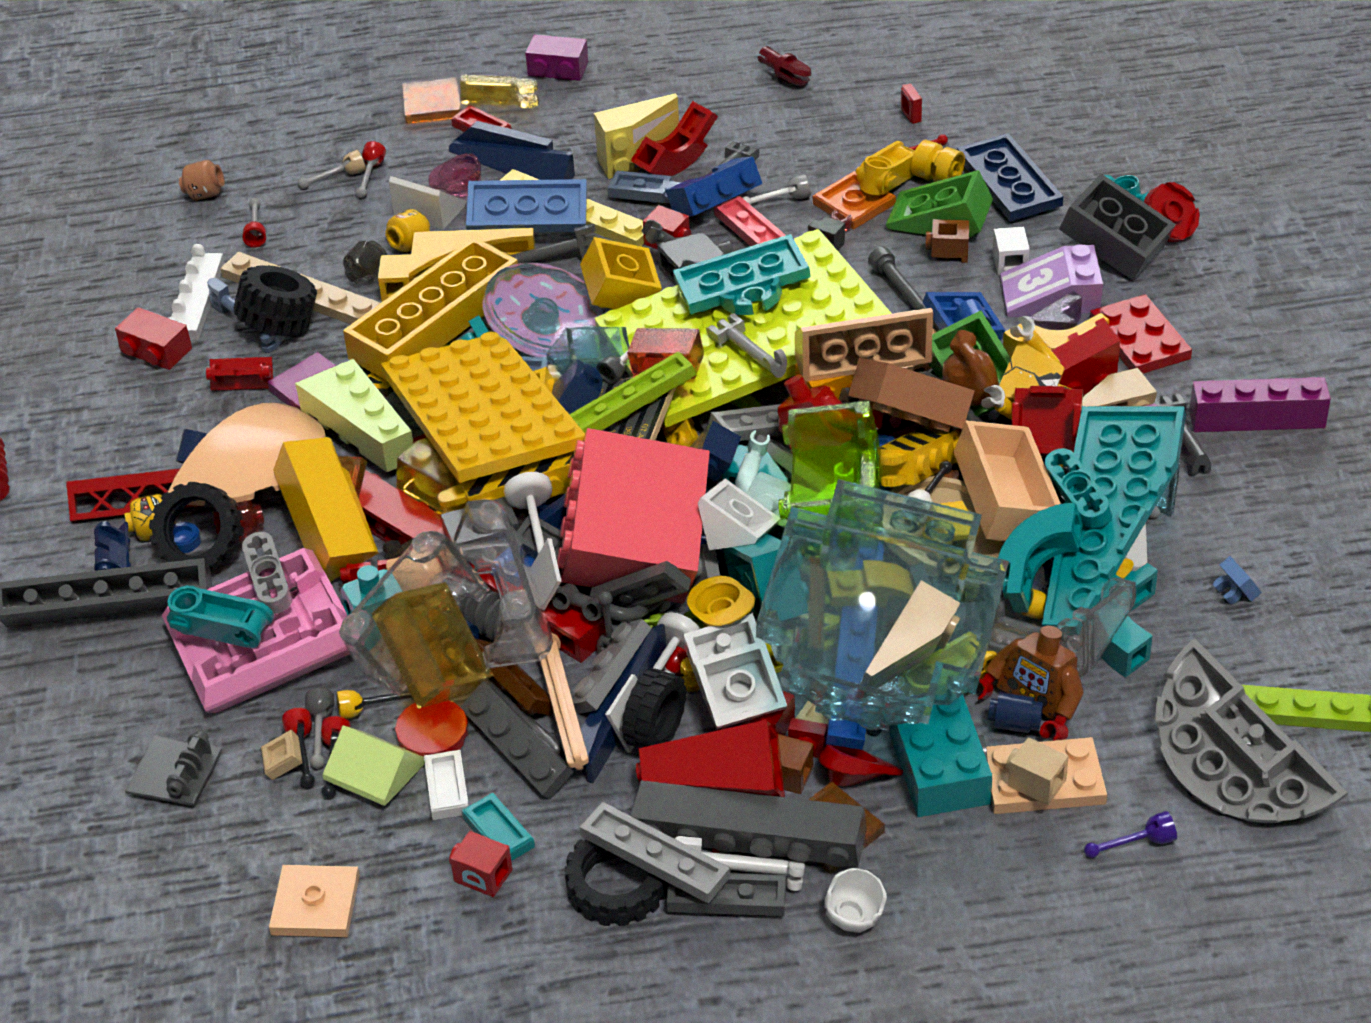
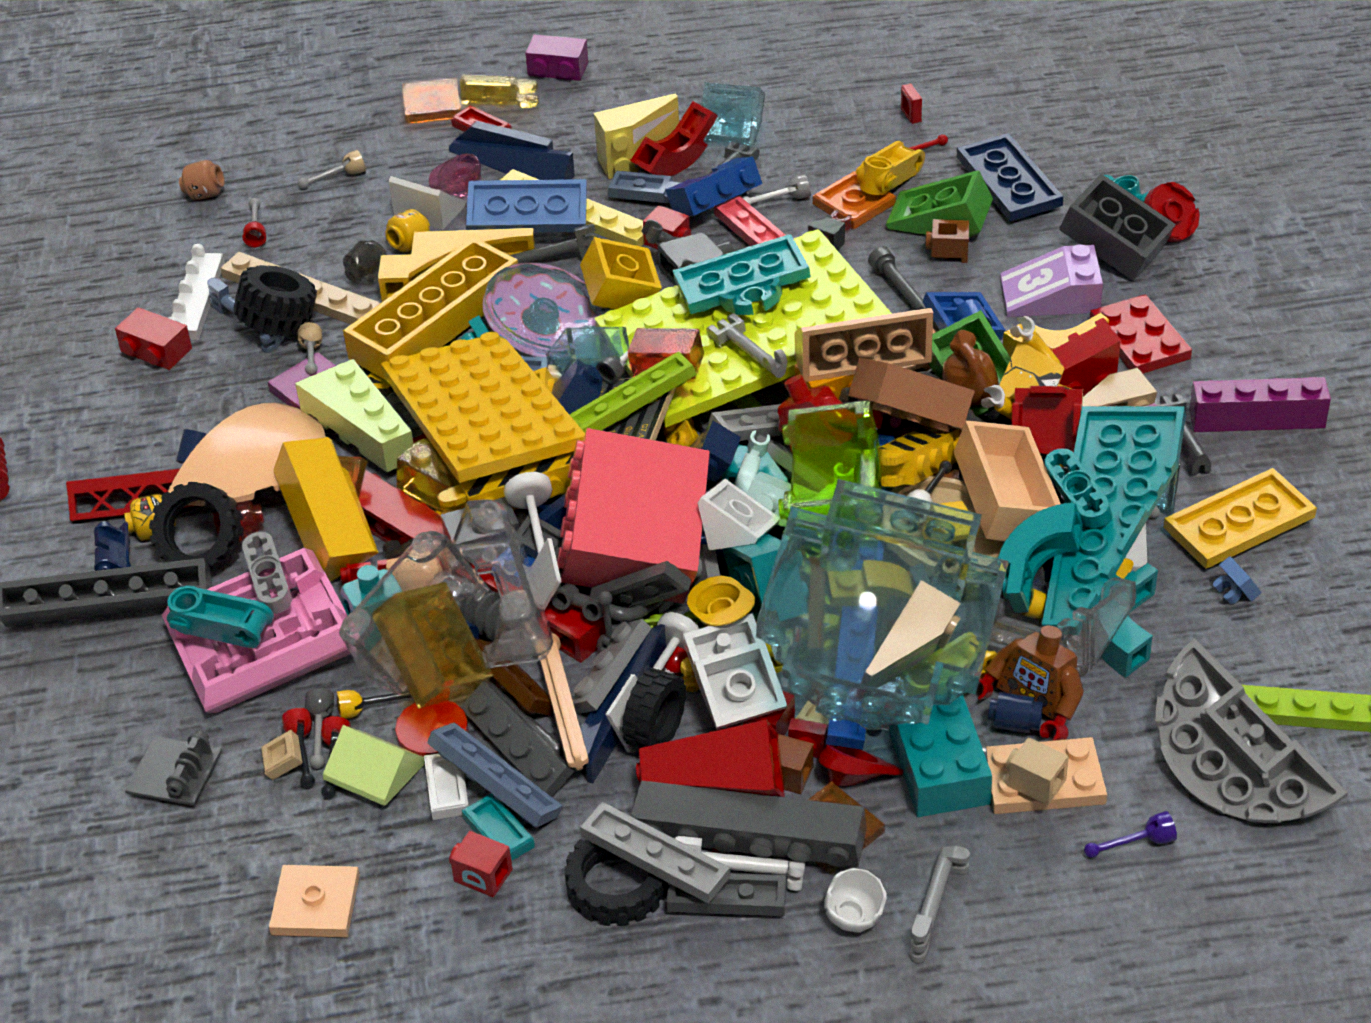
(186, 536): blue tile -> none
(239, 373): red hinge -> none
(310, 338): none -> tan hinge
(373, 156): hinge -> none
(494, 774): none -> sand blue plate
(737, 110): none -> clear light blue slope
(786, 66): dark red arm -> none
(936, 163): yellow wheel -> none
(950, 859): none -> light grey hinge
(1009, 248): white brick -> none
(1061, 314): clear purple slope -> none
(1239, 518): none -> yellow plate

